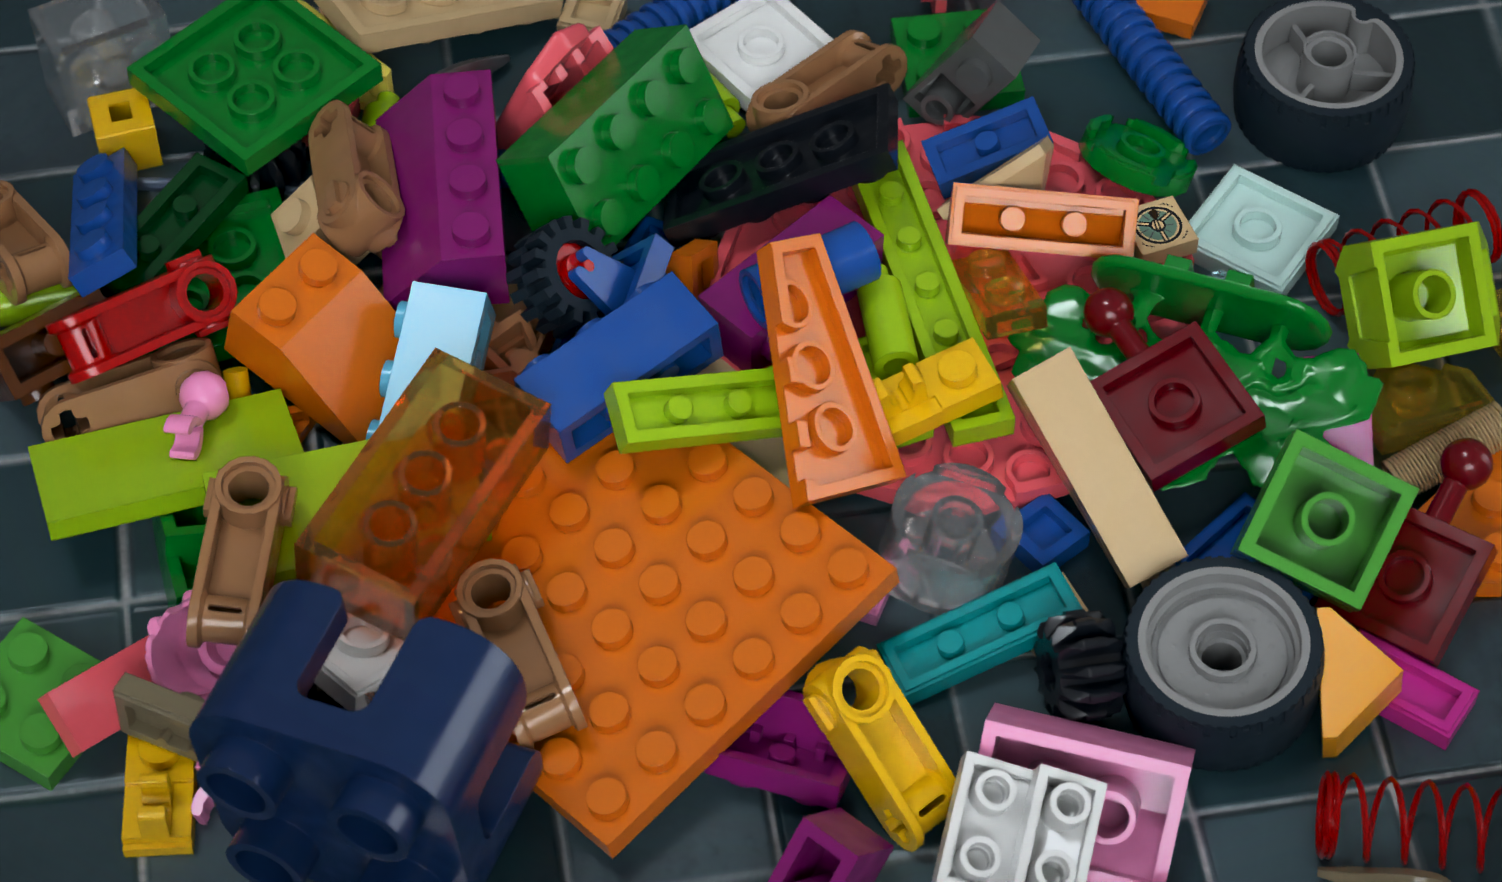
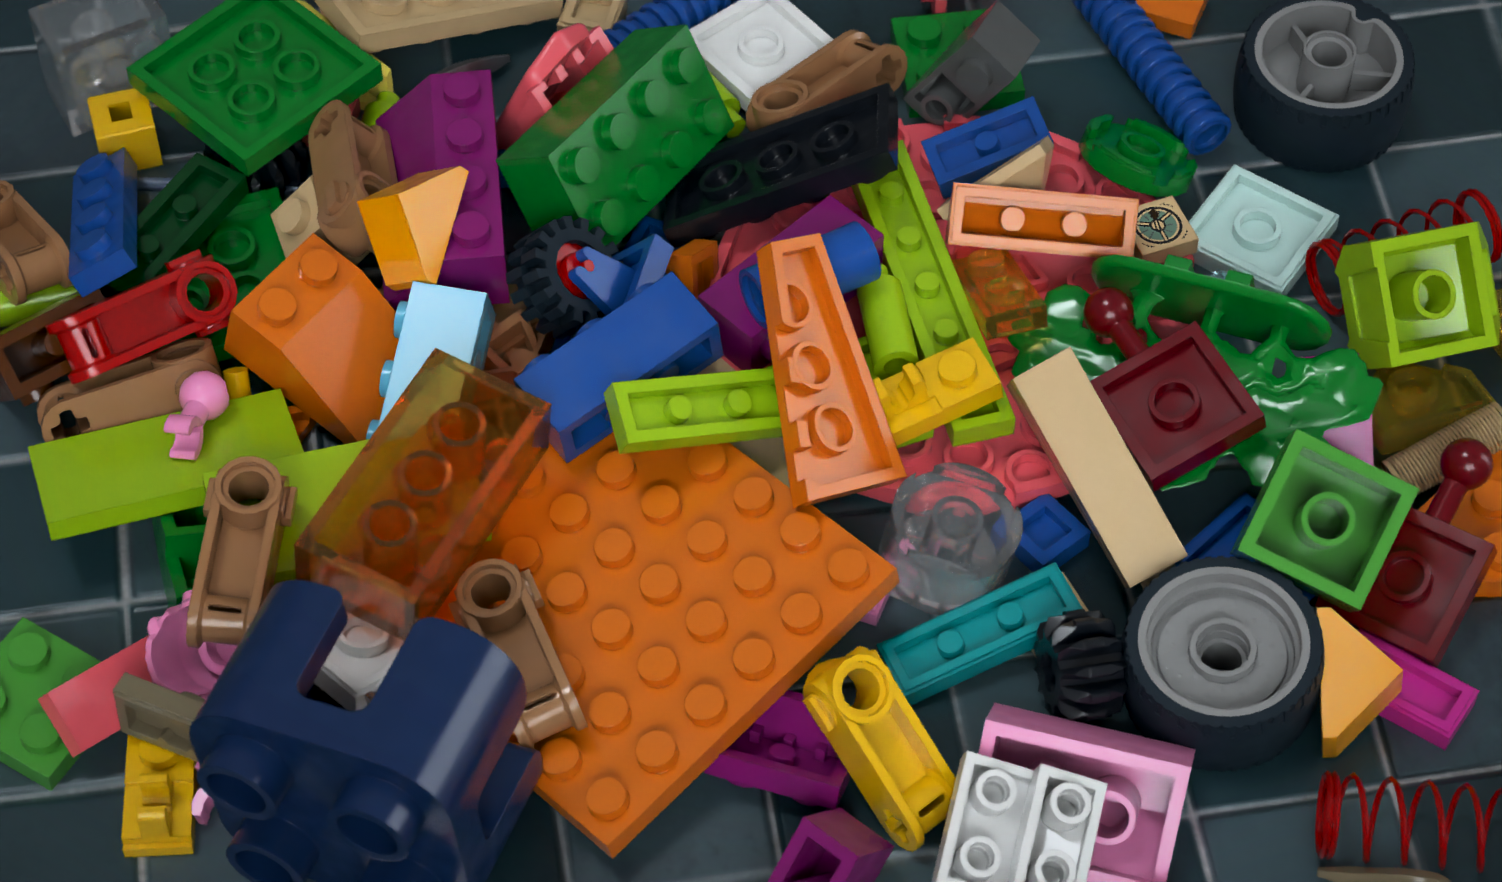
(413, 225): none -> light orange slope

